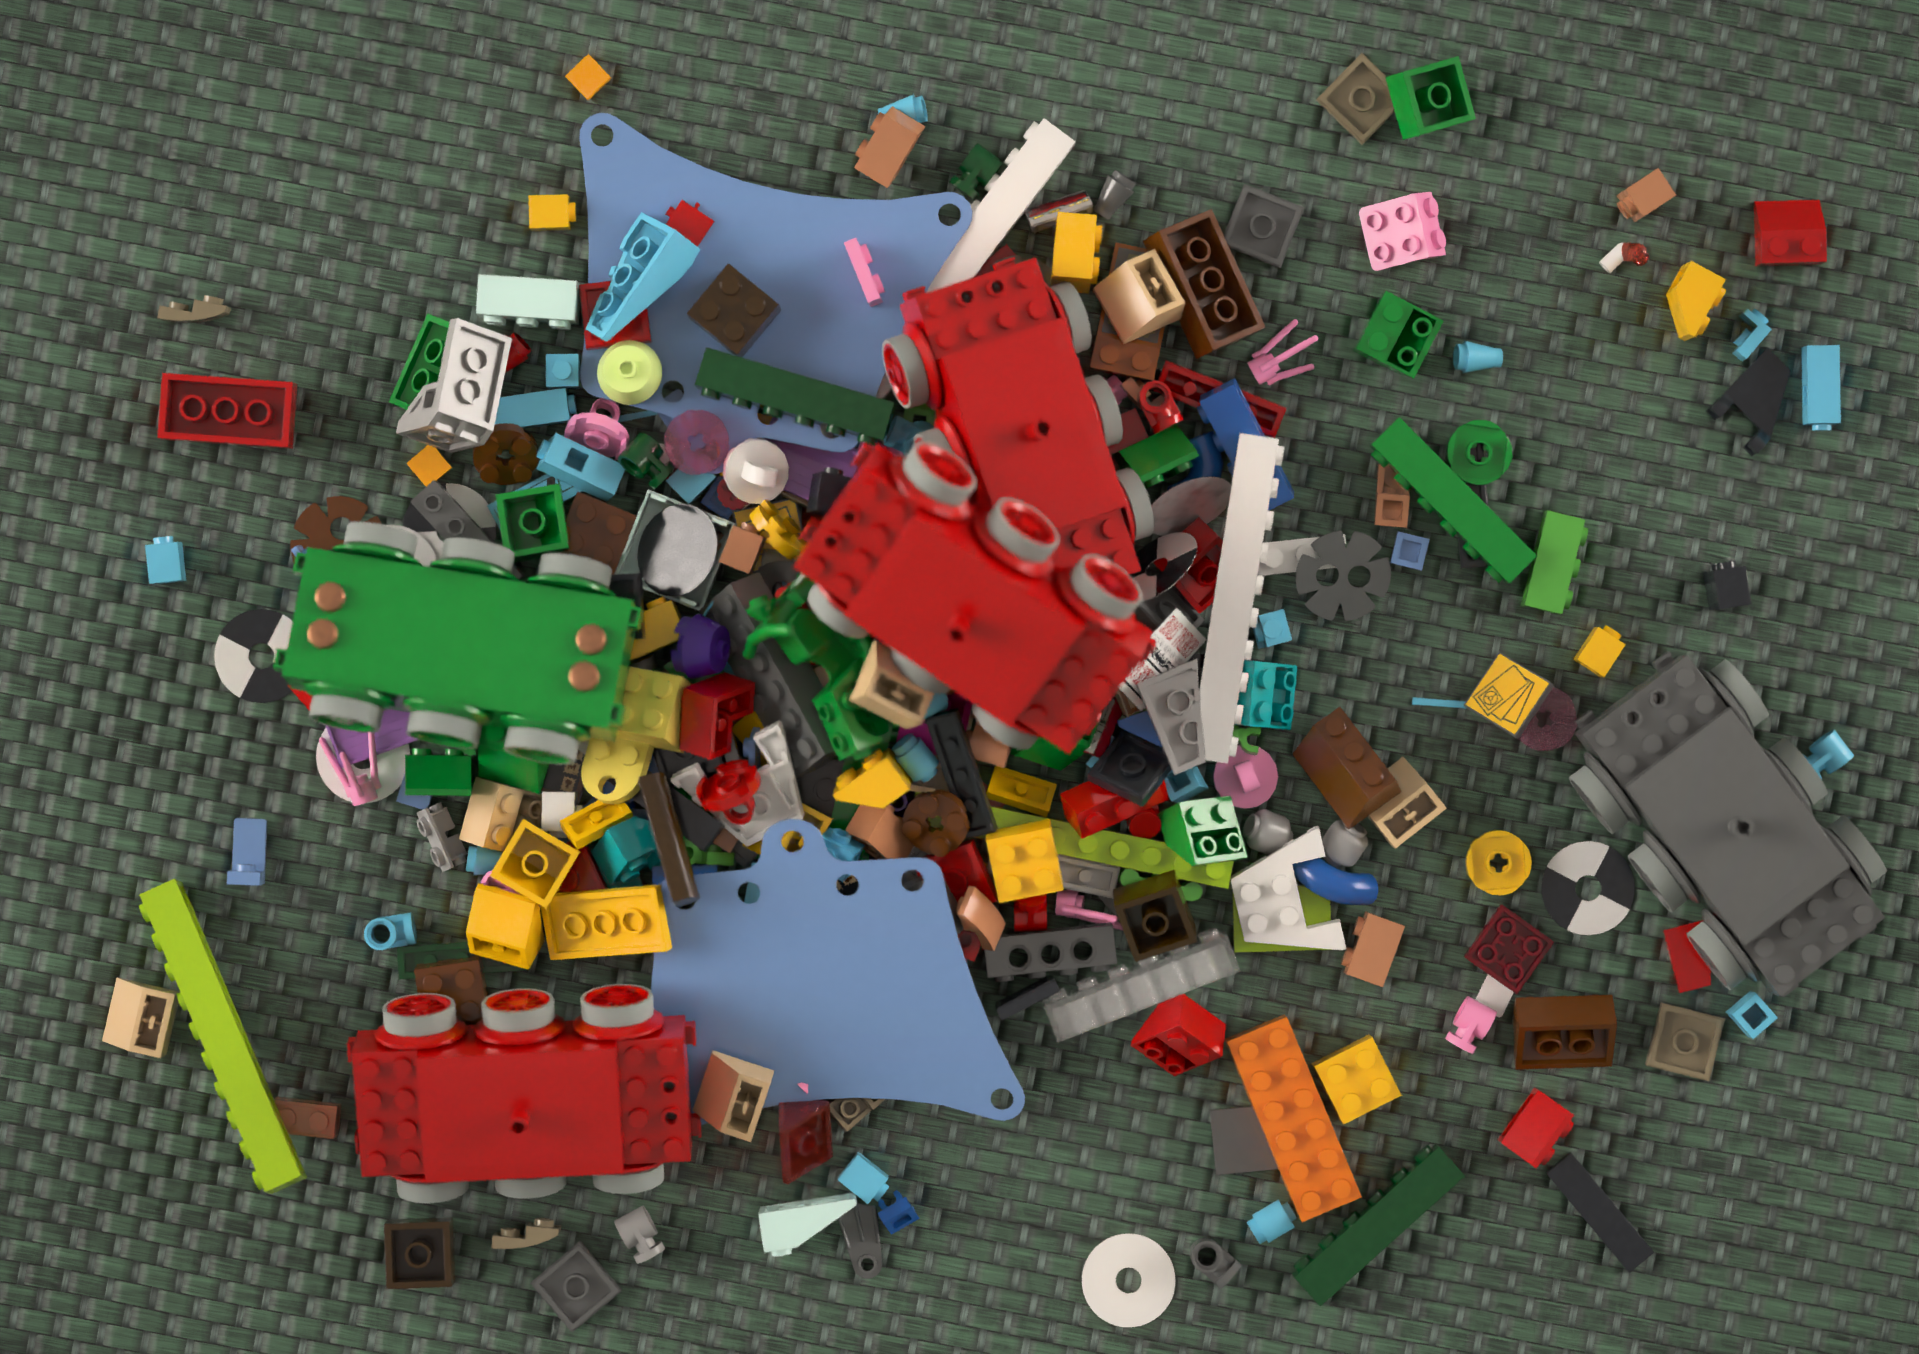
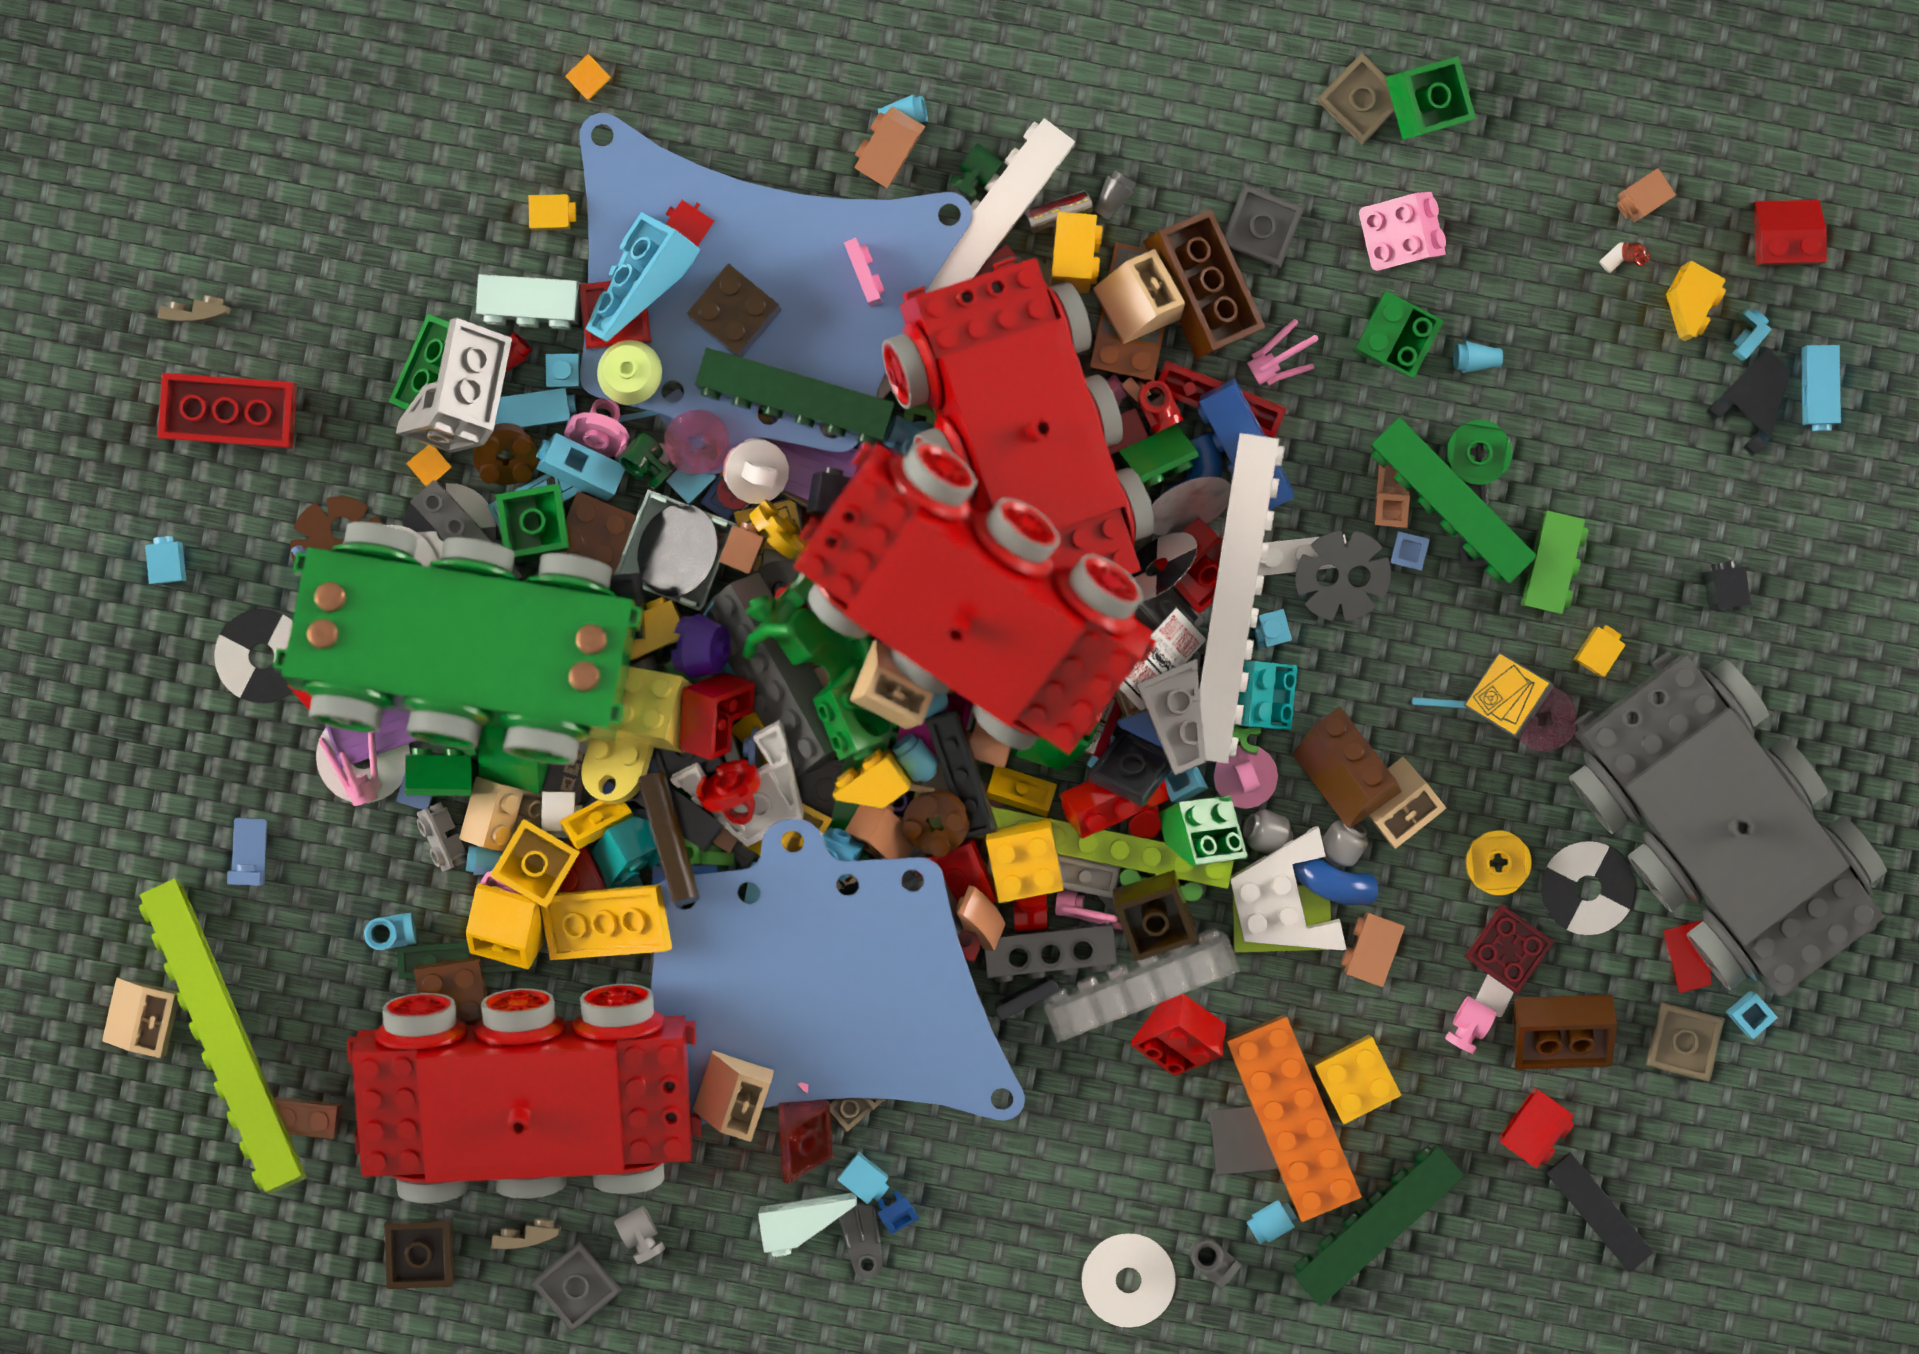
(1829, 753): medium azure piece -> none

